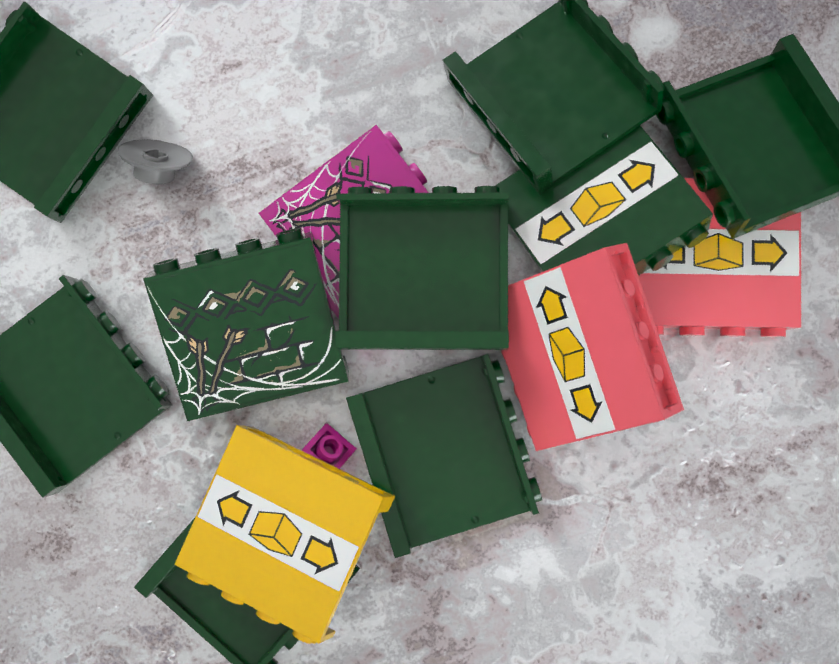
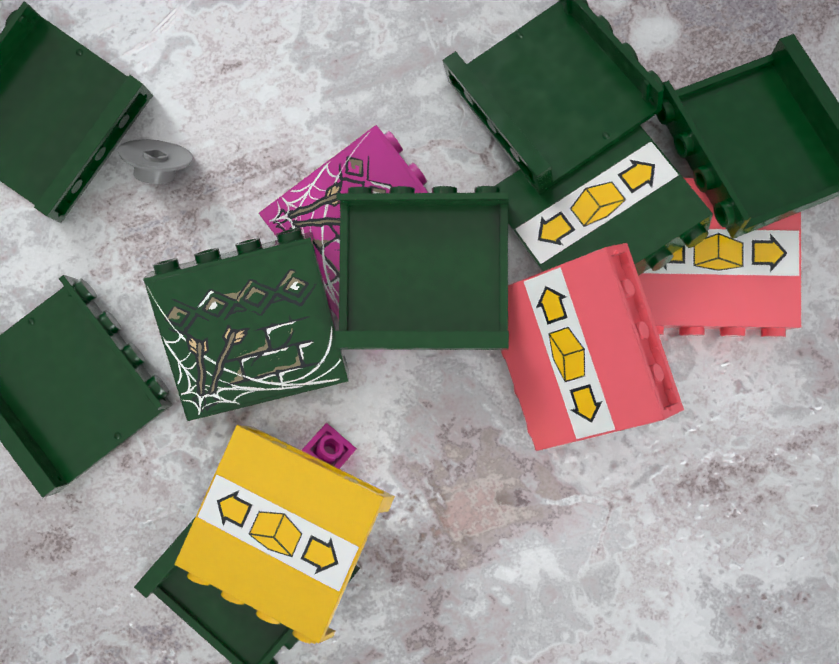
(444, 452): dark green panel -> none

